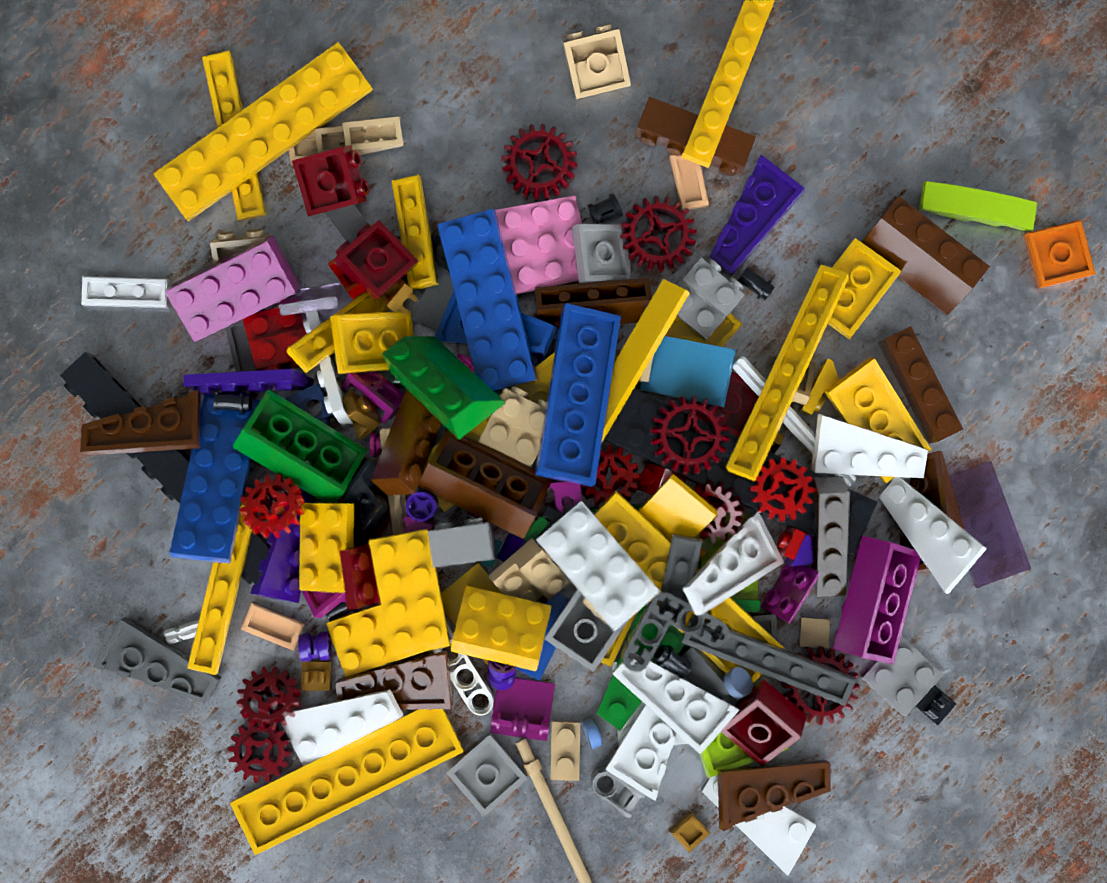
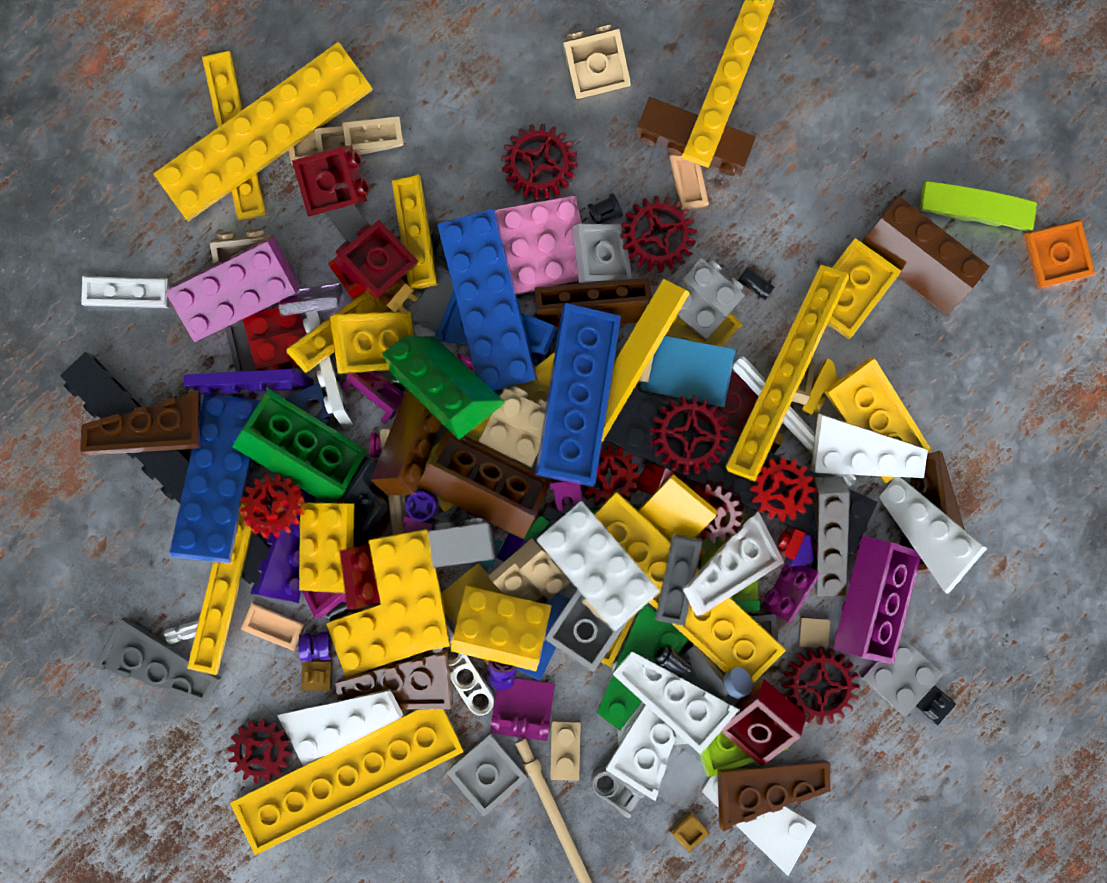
(232, 401): black pin -> none
(262, 687): dark red gear -> none
(362, 413): pearl gold bracket -> none
(592, 733): medium blue tile -> none
(662, 621): dark grey beam -> none
(761, 206): dark purple wing -> none
(776, 663): dark grey tile -> none
(920, 385): reddish brown brick -> none
(990, 523): clear purple tile -> none

